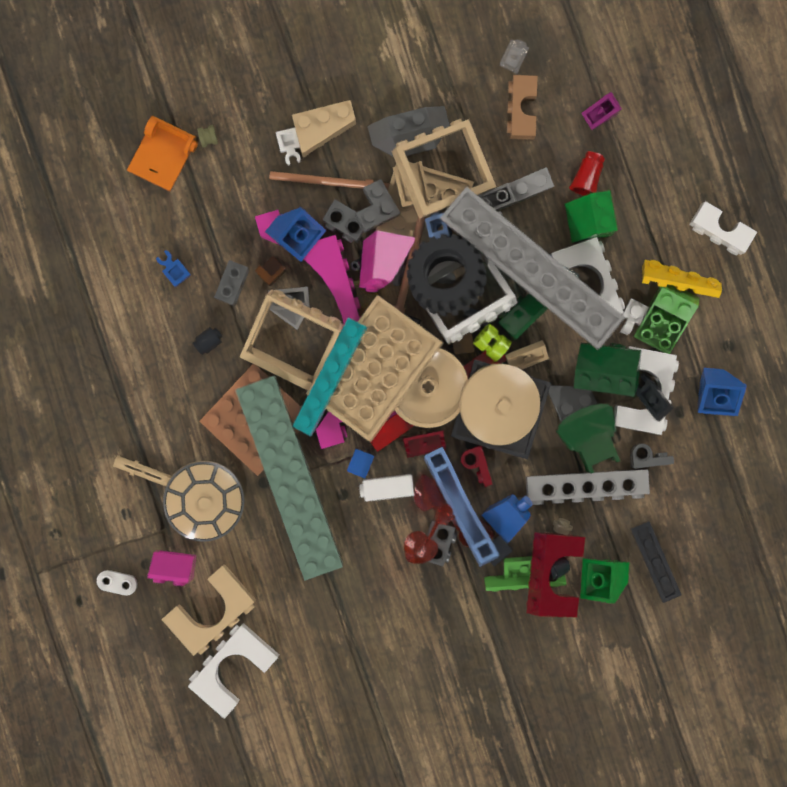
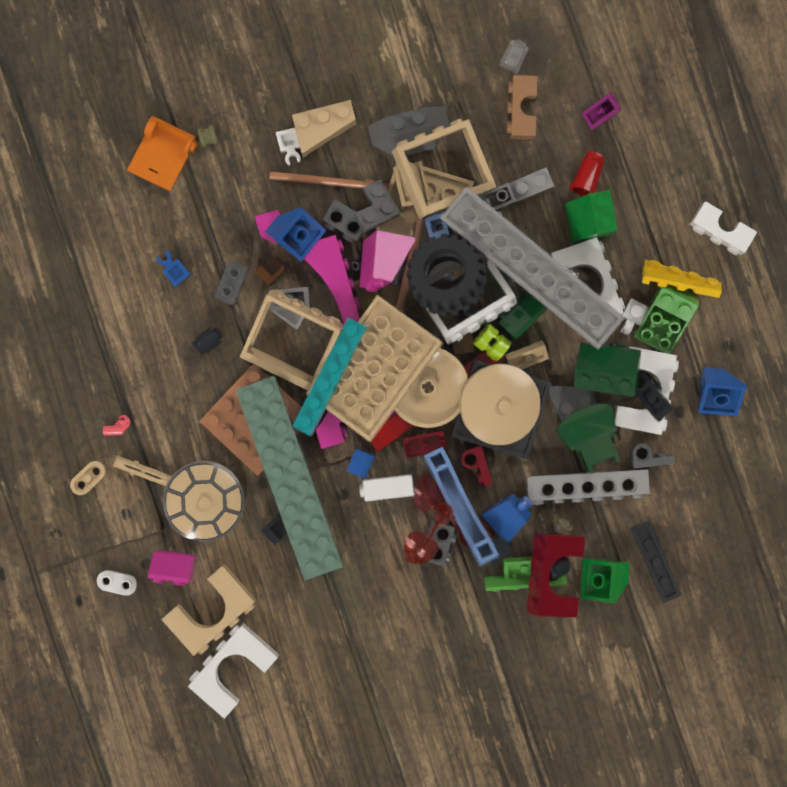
(88, 477): none -> tan plate
(119, 428): none -> coral arm
(275, 529): none -> black panel

